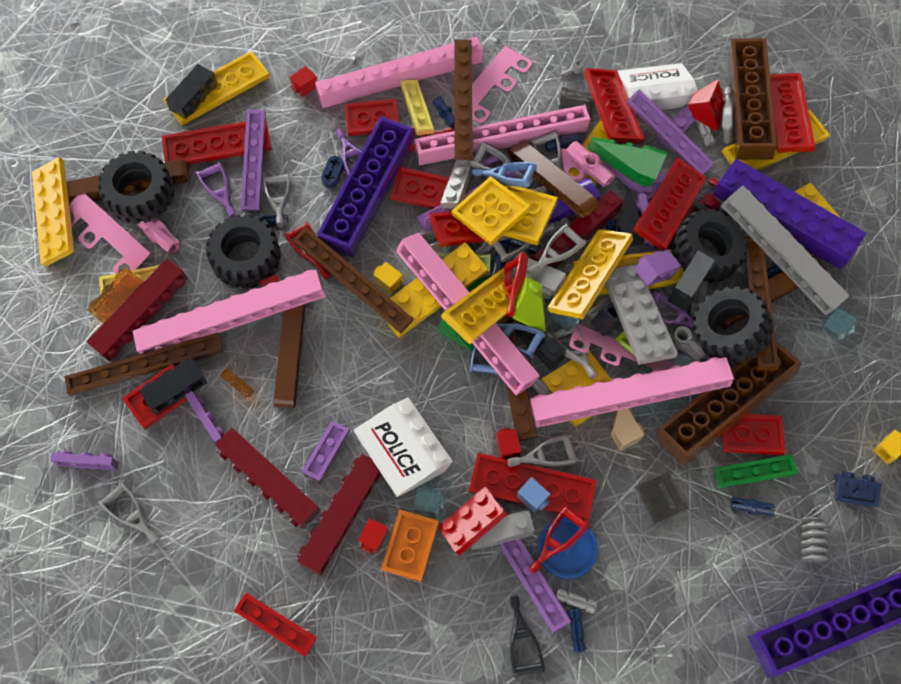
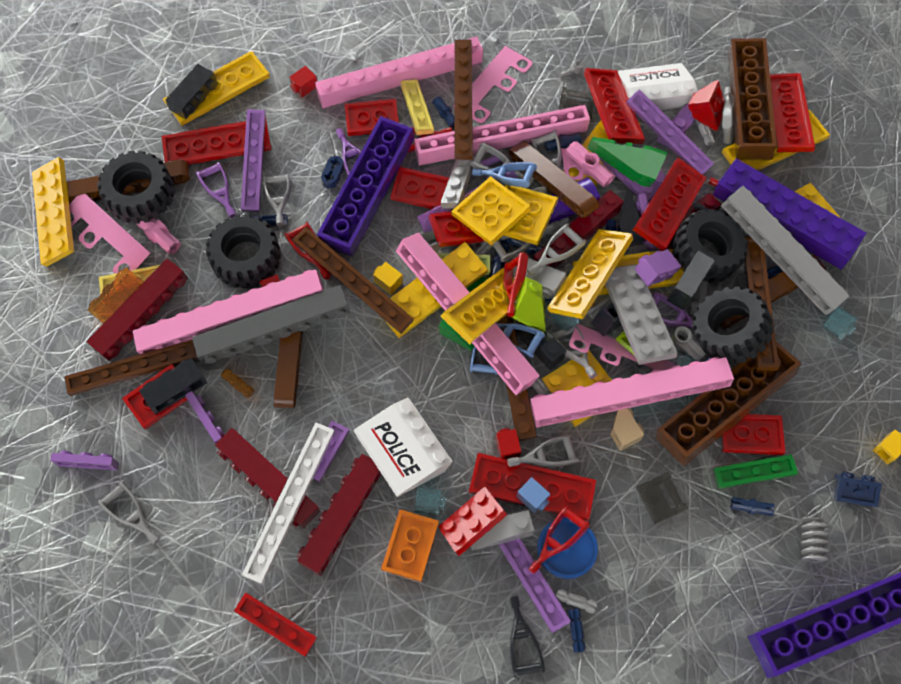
(270, 325): none -> dark grey brick
(288, 504): none -> white plate
(373, 537): red brick -> none

